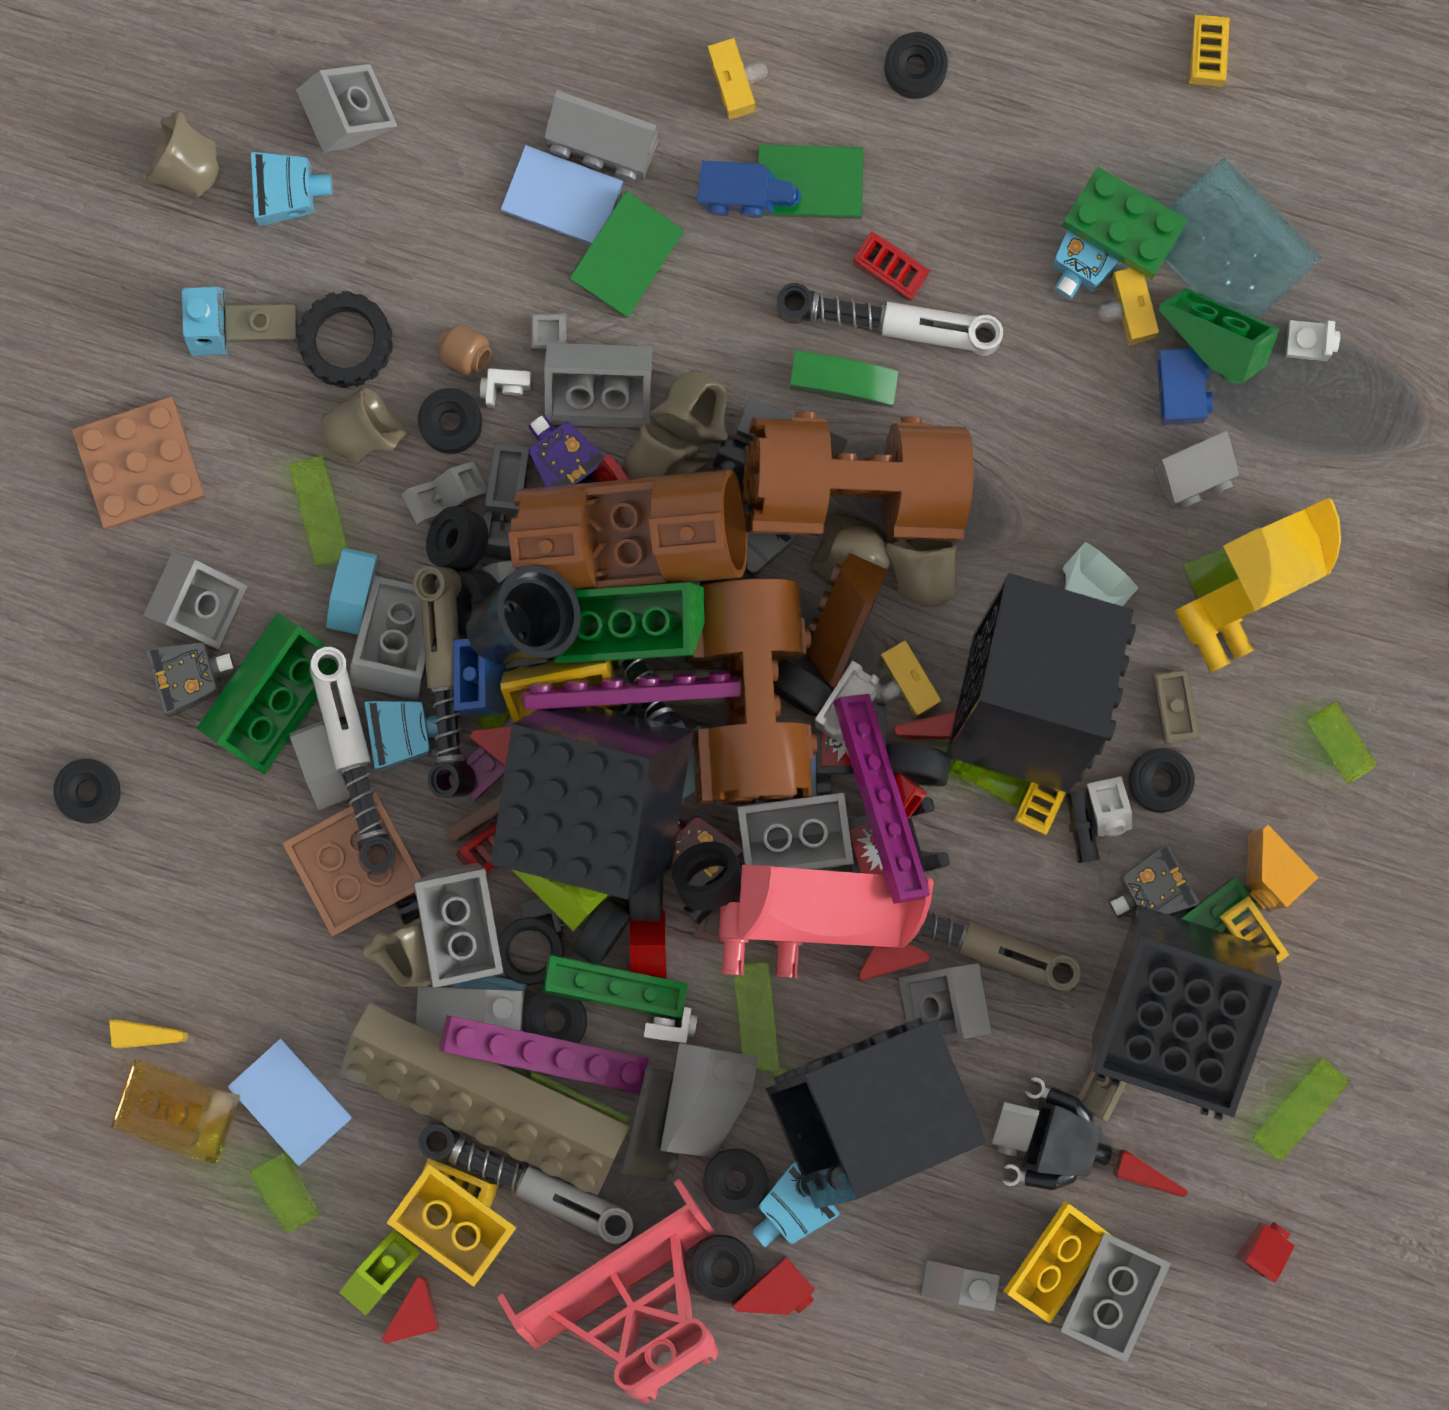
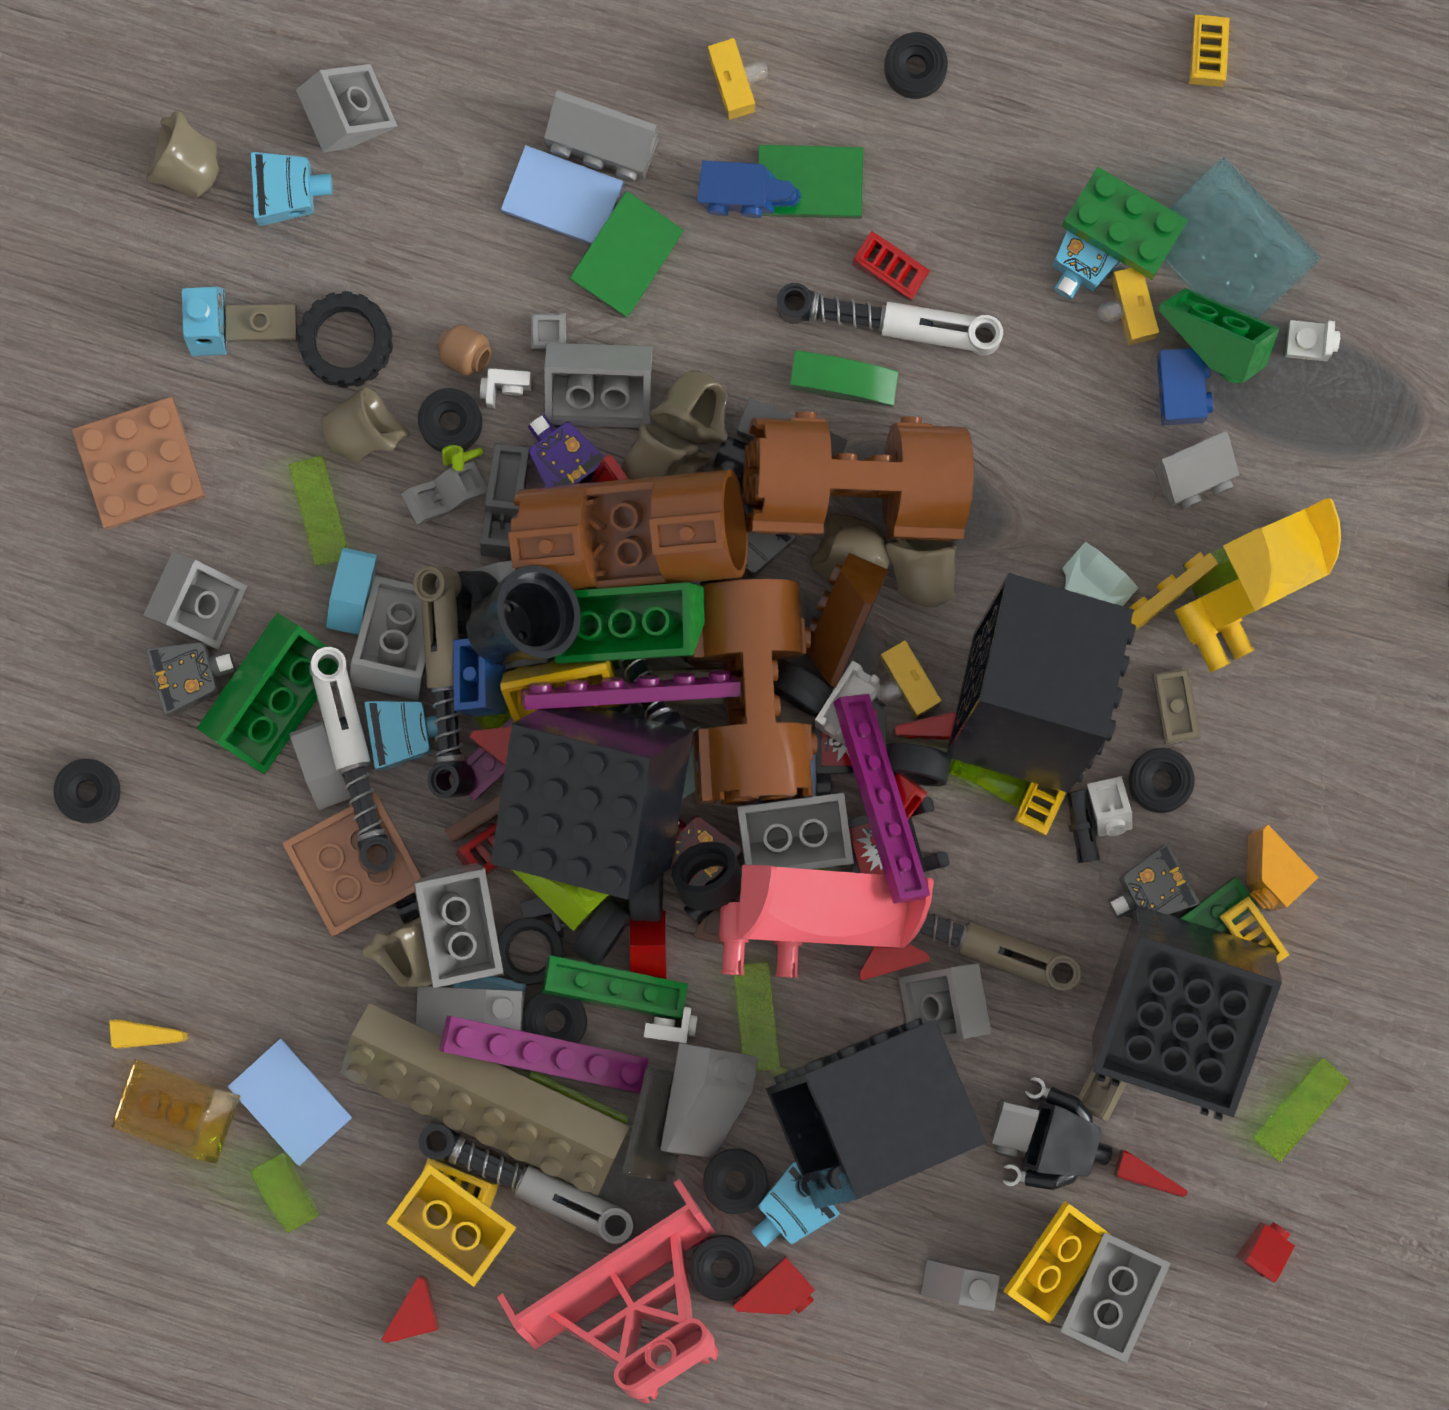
(379, 1272): lime slope -> none
(454, 455): none -> lime hand
(457, 539): black tyre -> none
(1173, 588): none -> yellow plate
(1342, 743): clear neon green slope -> none

